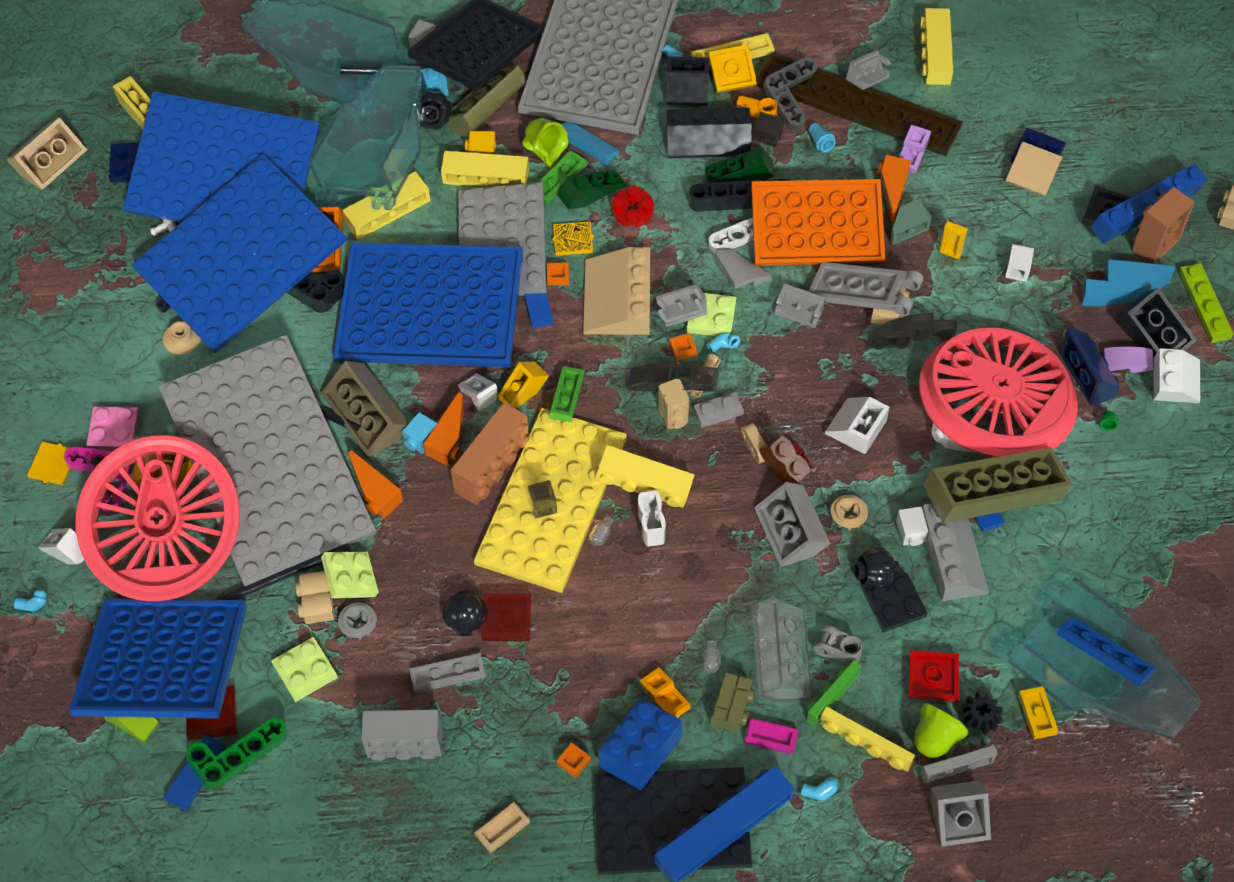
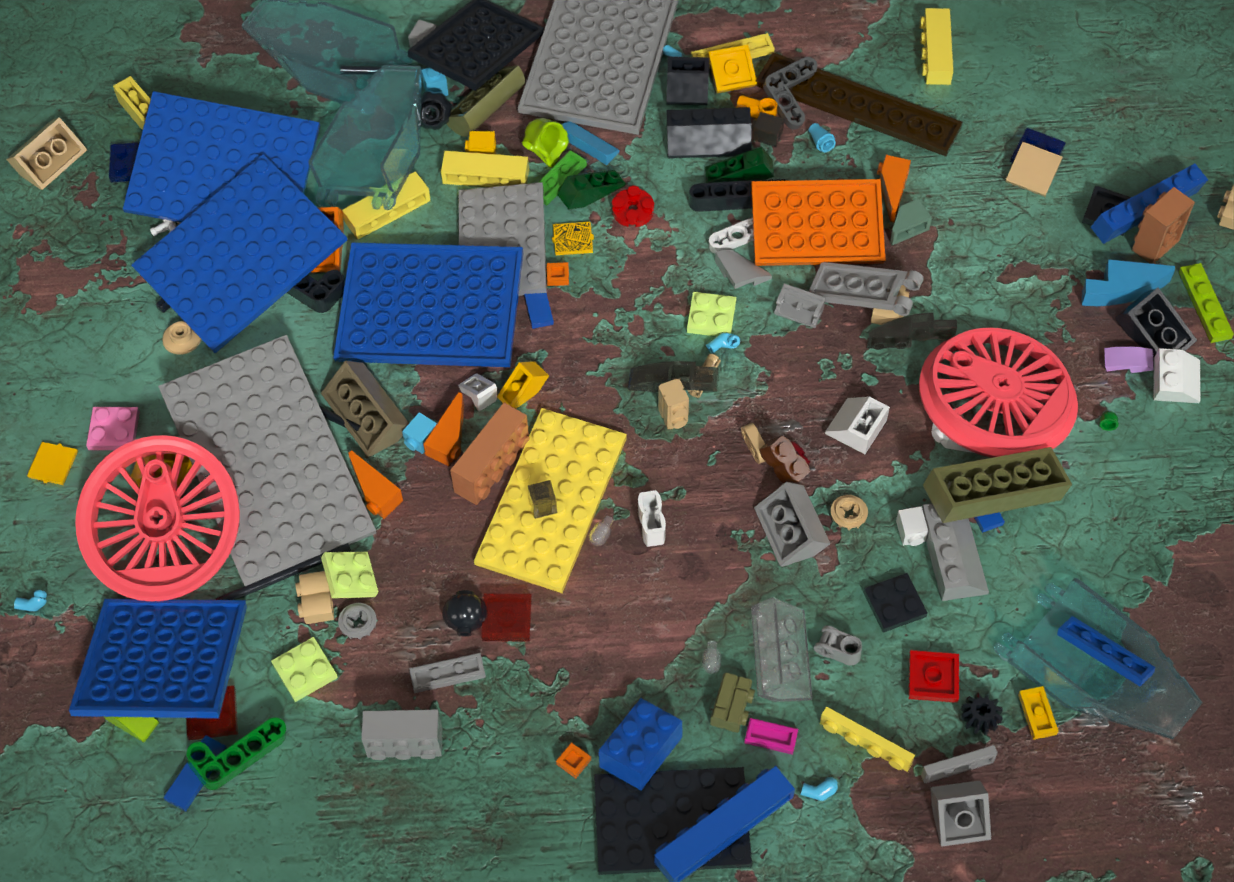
(63, 546): white slope -> none
(89, 455): dark pink beam -> none
(502, 827): tan tile -> none
(567, 394): bright green plate -> none
(618, 293): tan slope -> none
(644, 475): light yellow brick -> none
(664, 693): light orange slope -> none
(682, 305): light grey hinge -> none
(683, 347): orange plate -> none
(718, 410): light grey plate -> none
(833, 692): bright green plate -> none
(868, 70): light grey hinge -> none
(876, 568): black plant -> none
(915, 146): lavender slope -> none
(937, 731): lime piece -> none
(953, 240): yellow tile -> none
(1019, 262): white brick -> none
(1088, 367): dark blue slope -> none

